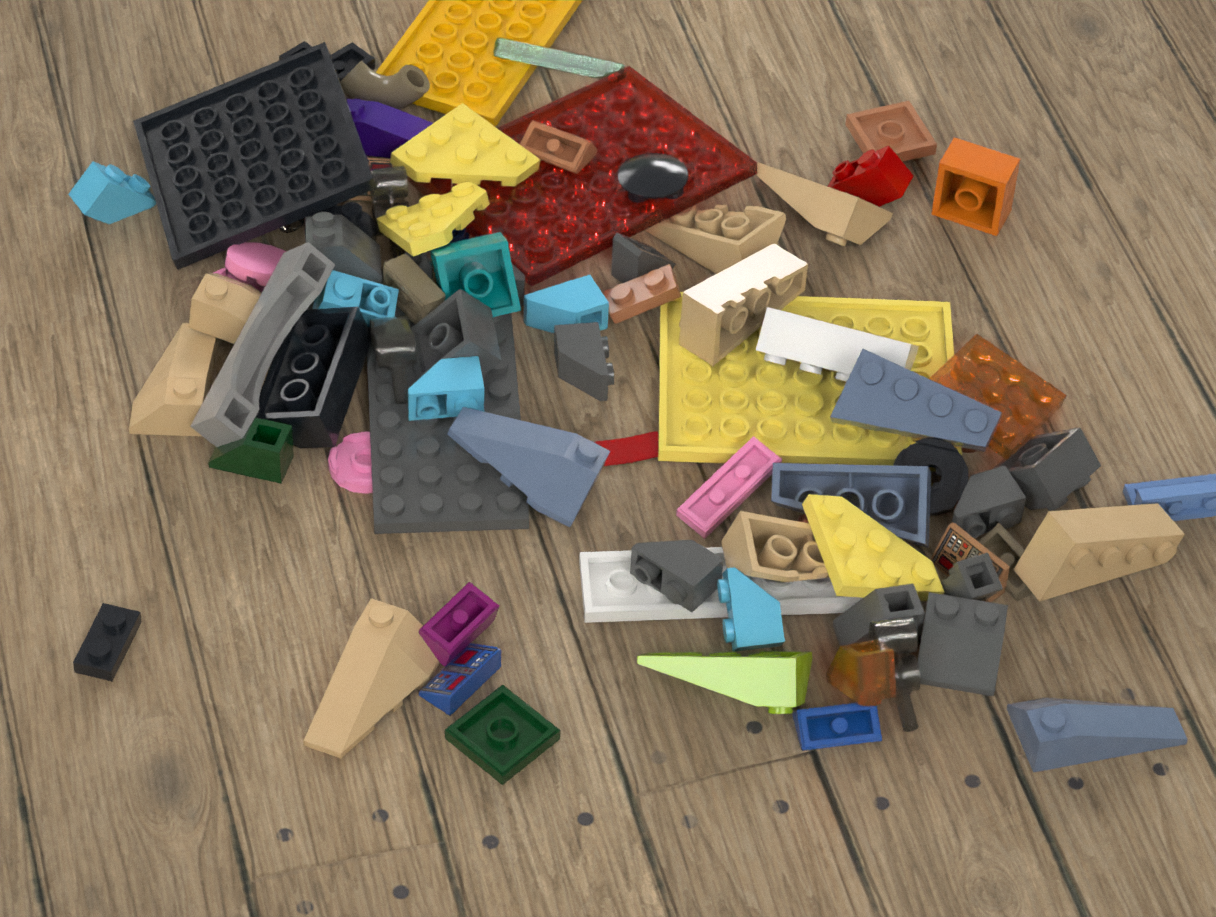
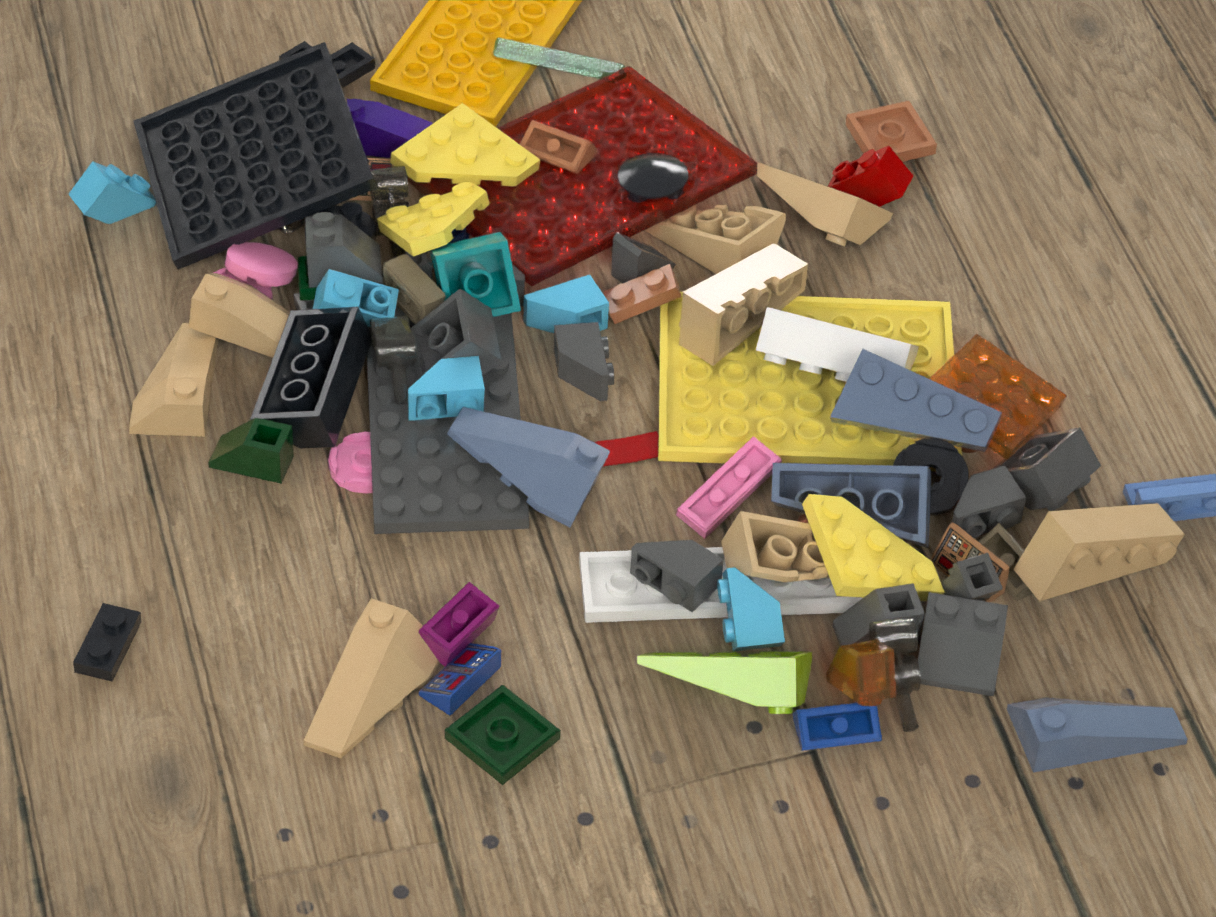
(236, 390): light grey arch -> none
(393, 90): dark tan cylinder -> none
(975, 186): orange brick -> none

